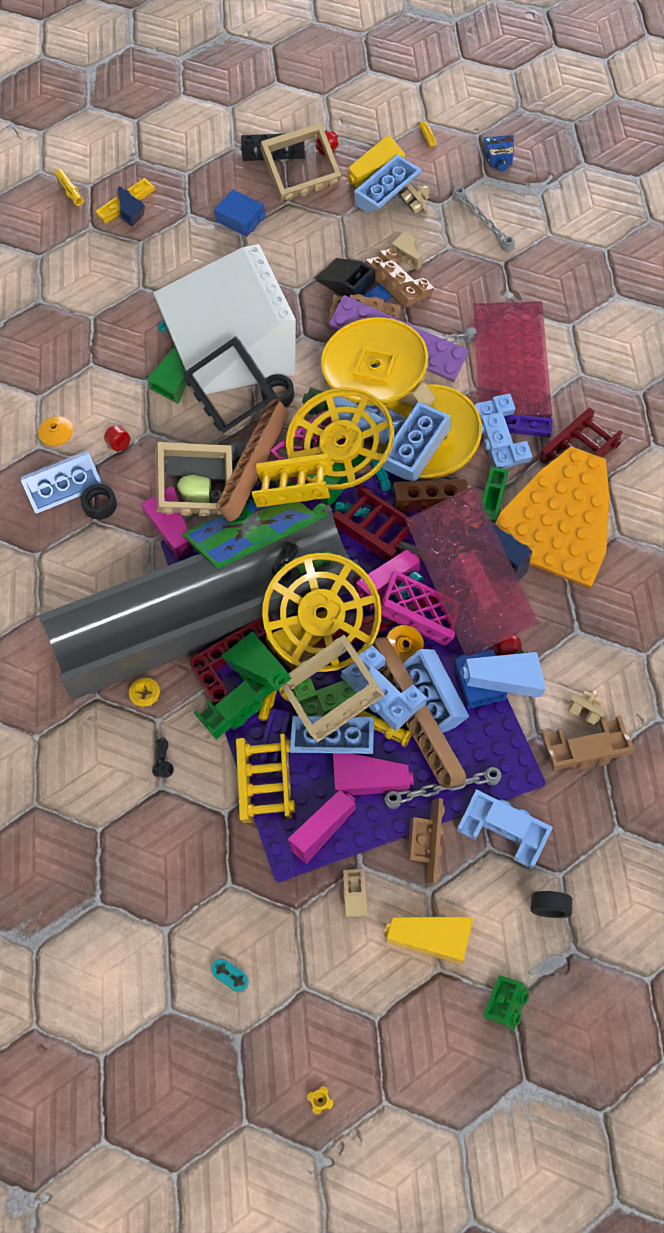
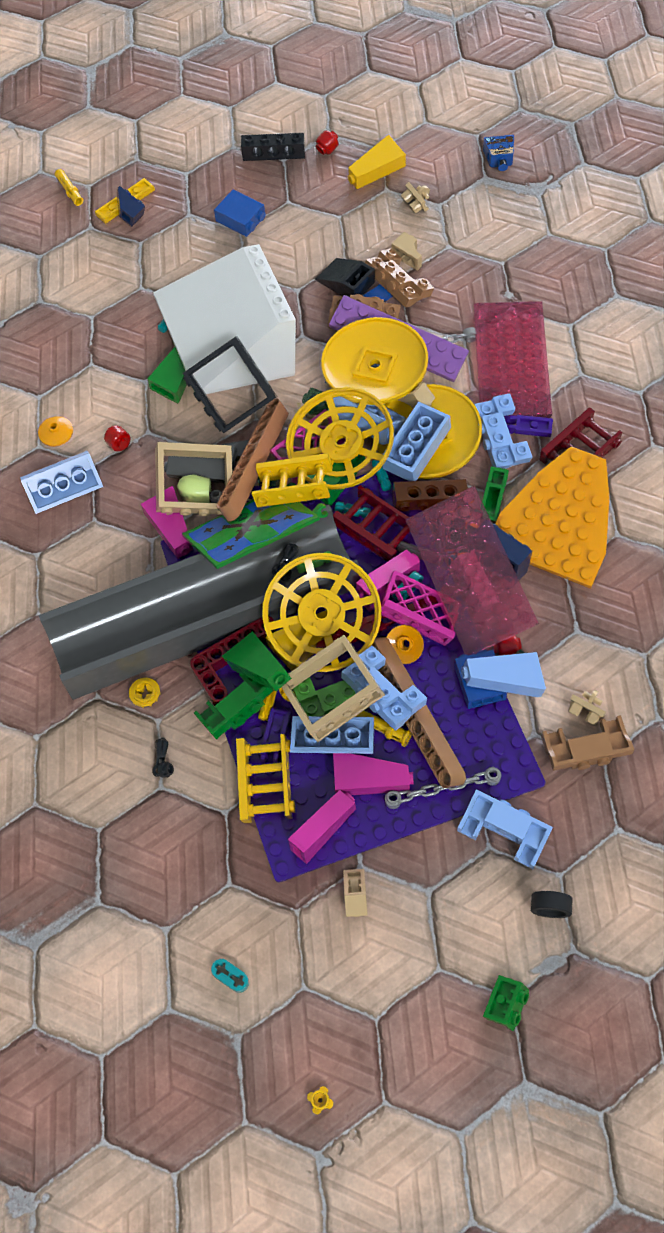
(100, 513): black tyre -> none
(284, 381): black tyre -> none
(293, 138): tan window -> none
(385, 184): light blue slope -> none
(425, 840): medium nougat bracket -> none
(427, 133): yellow axle -> none
(432, 936): yellow slope -> none
(436, 685): light blue slope -> none
(508, 242): light grey piece -> none

